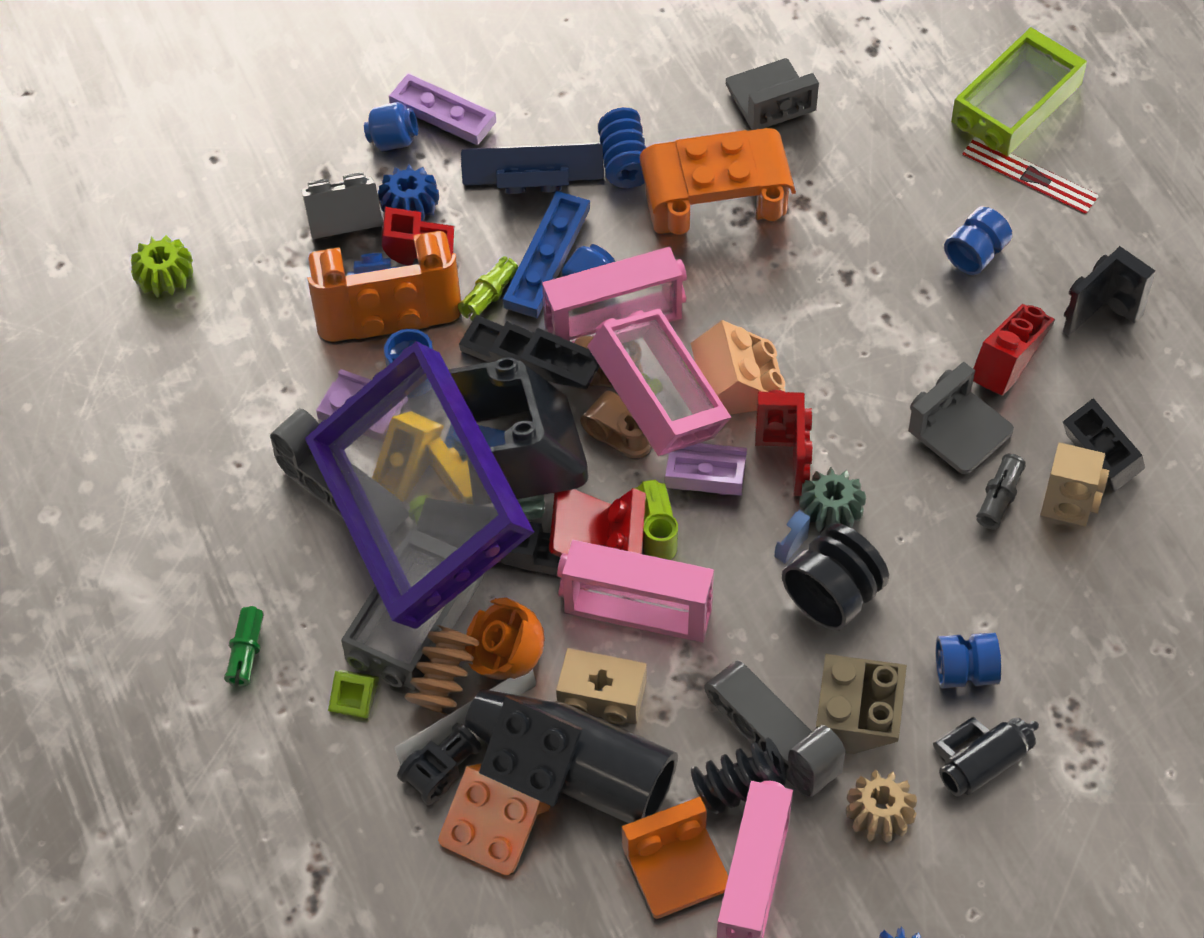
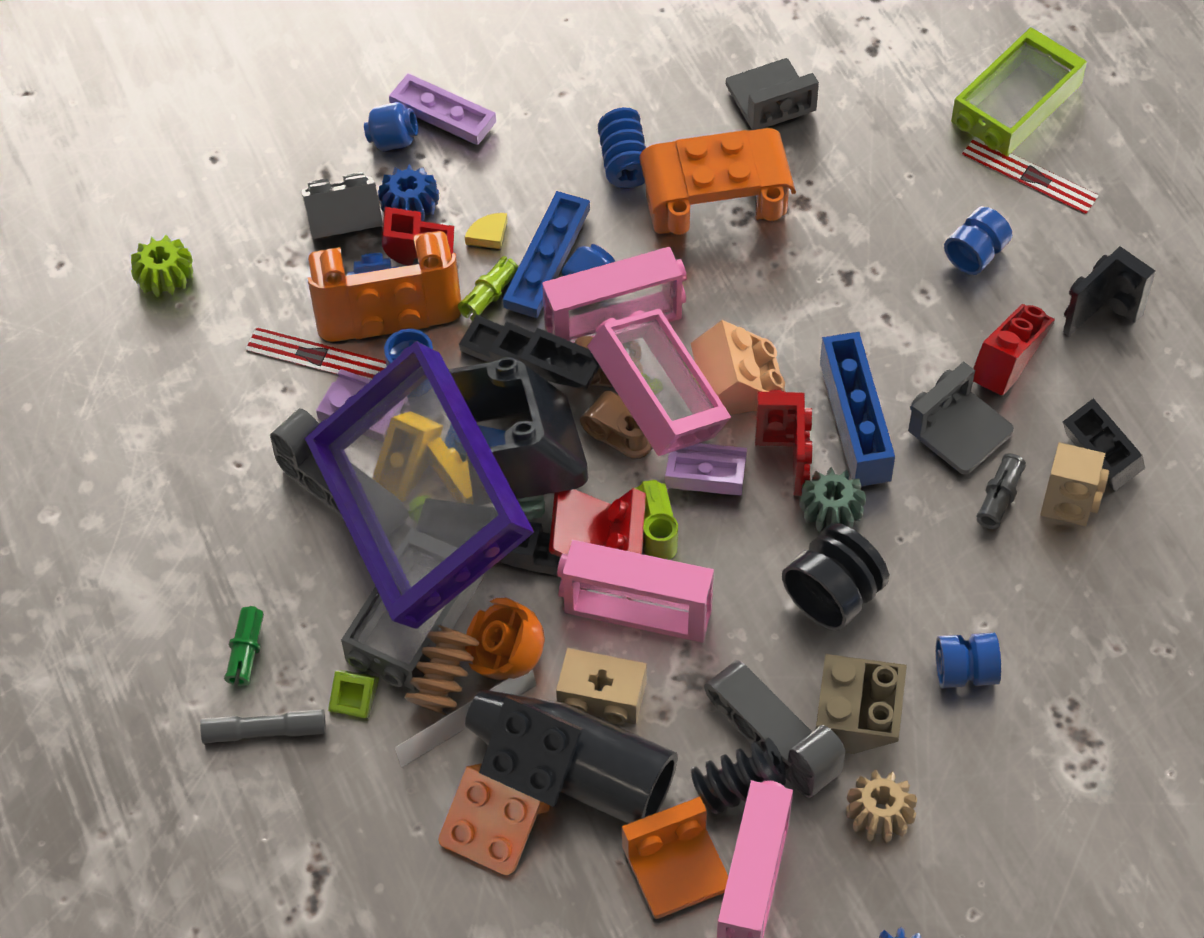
(237, 728): none -> dark grey piece
(313, 354): none -> sticker
(436, 766): black connector -> none
(487, 231): none -> light yellow tile
(532, 166): dark blue bracket -> none
(799, 533): medium blue tile -> none
(857, 409): none -> blue brick
(984, 757): black piece -> none

